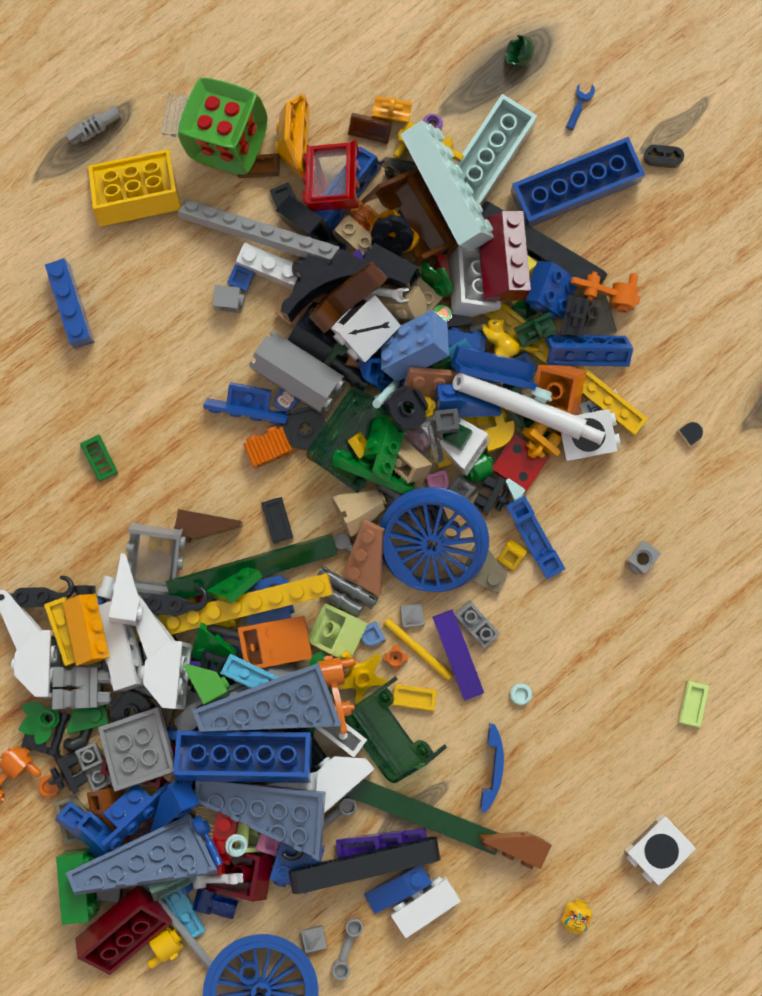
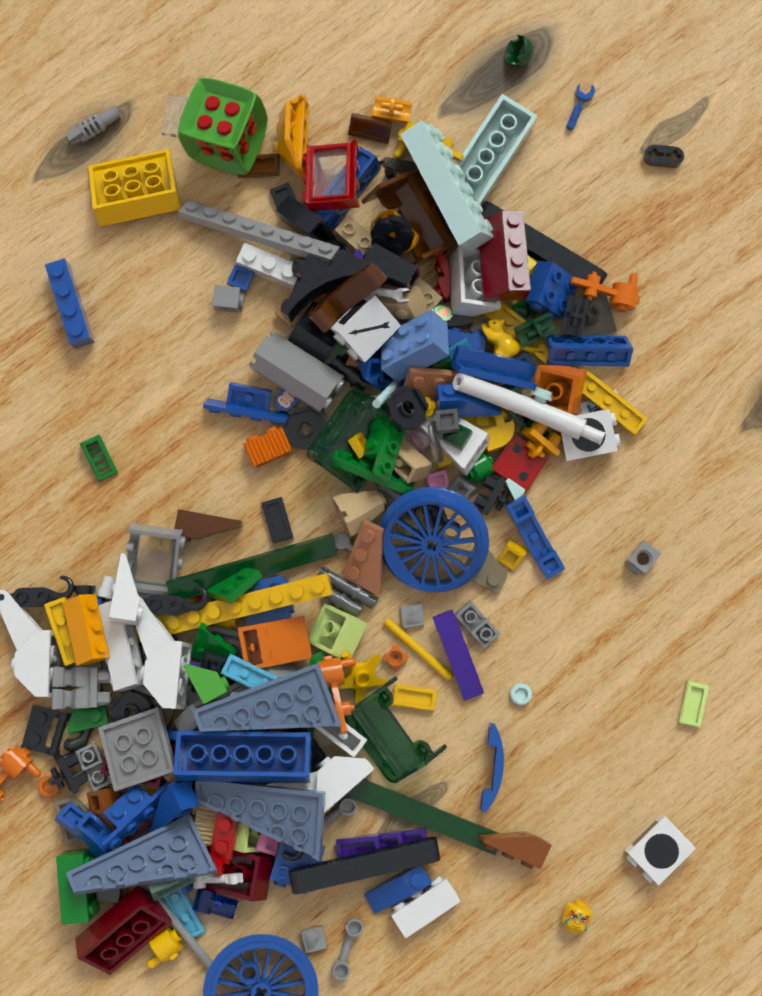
(36, 722): green plate -> none
(203, 828): blue piece -> none
(237, 851): light aqua plate -> none
(363, 215): clear orange wheel -> none
(372, 635): medium blue tile -> none
(434, 118): medium lavender plate -> none
(437, 280): green plate -> none
(577, 182): blue brick -> none
(691, 433): black tile -> none

